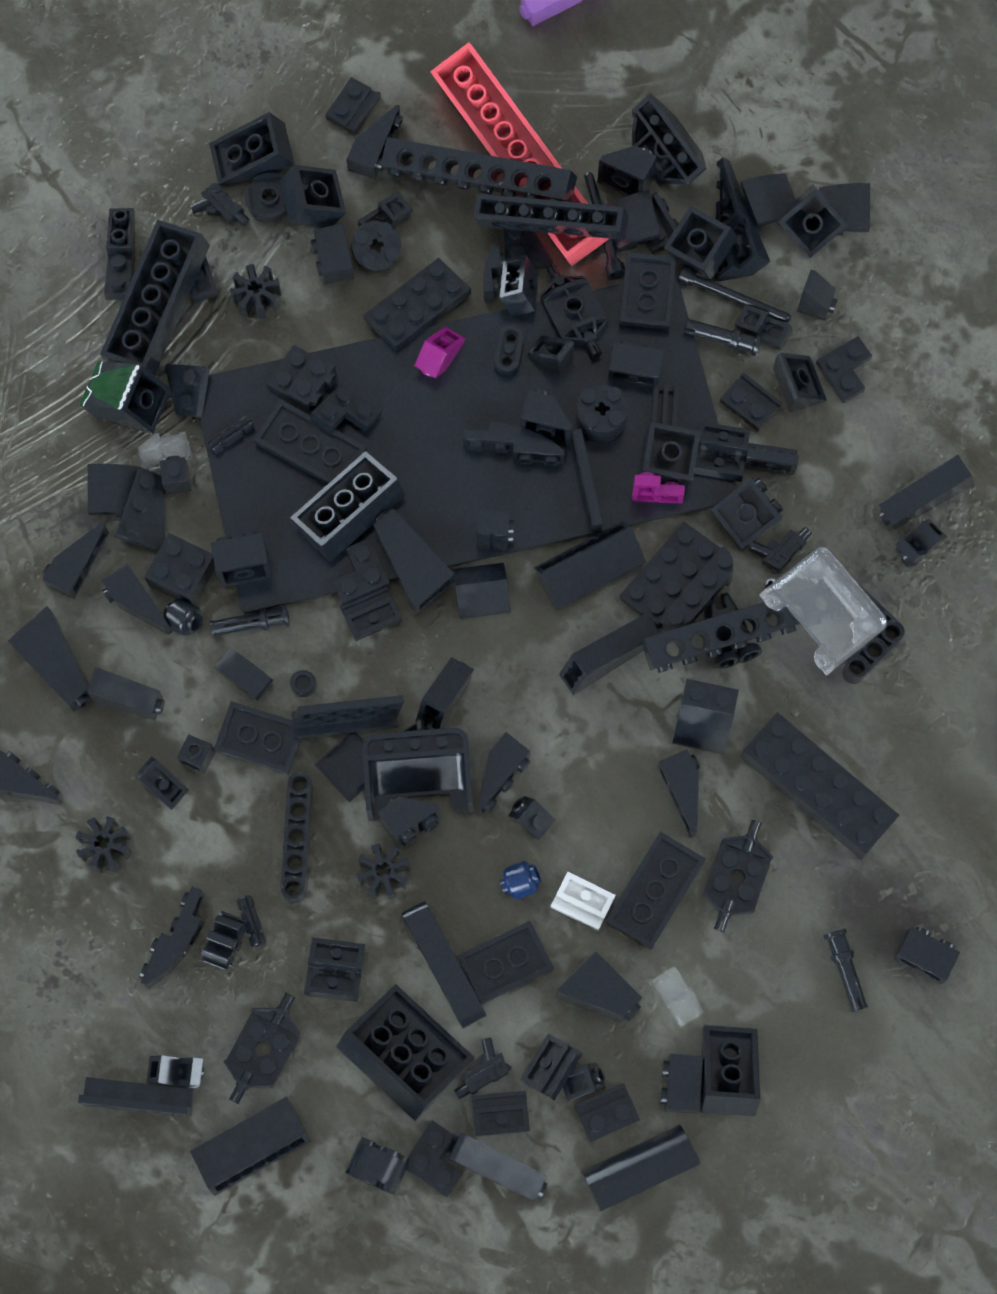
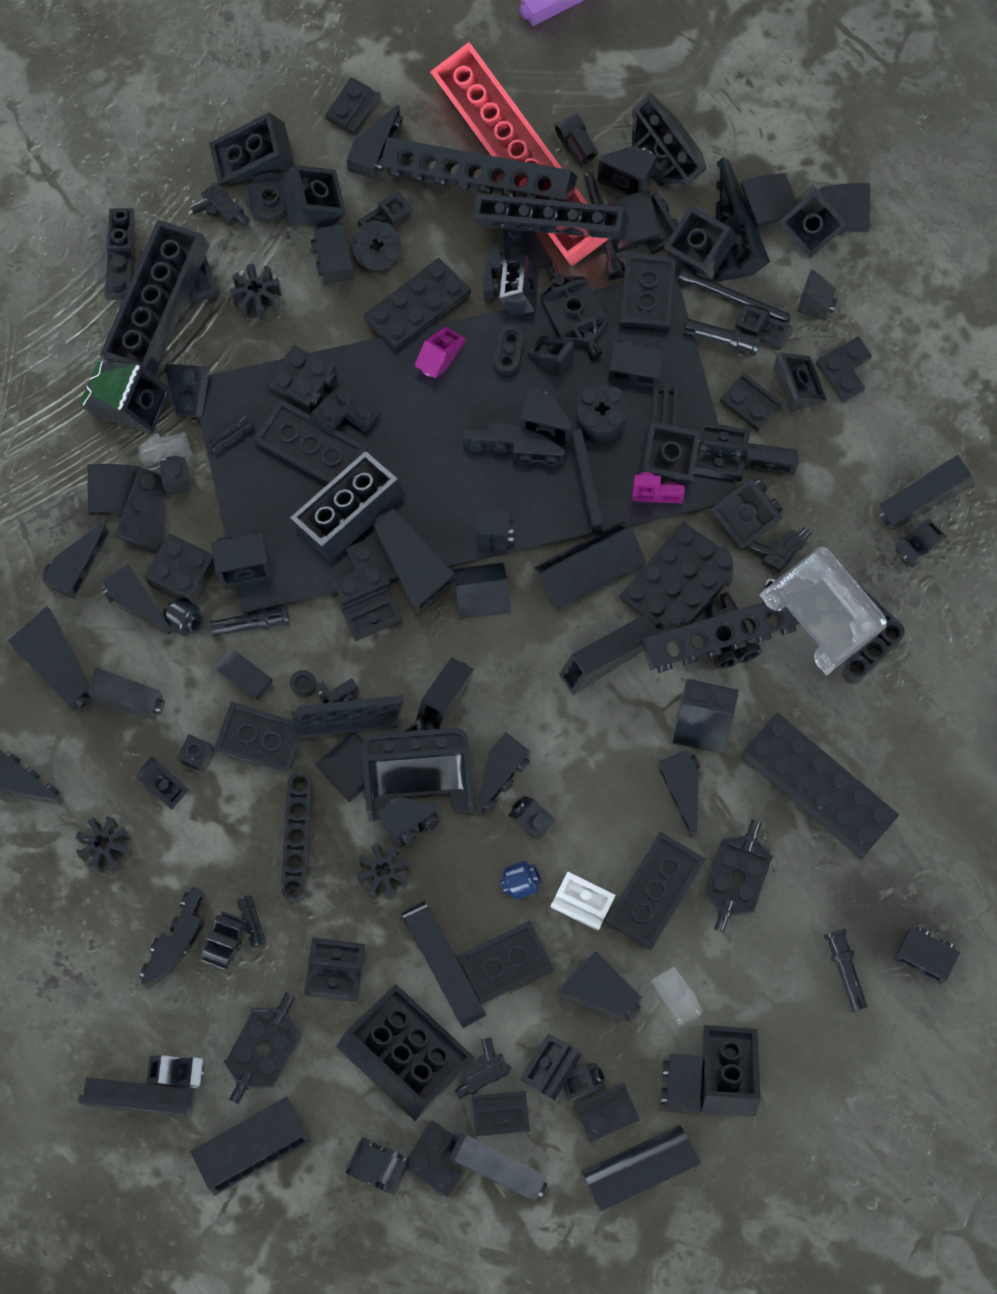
(344, 692): none -> black bracket
(574, 134): none -> black piece

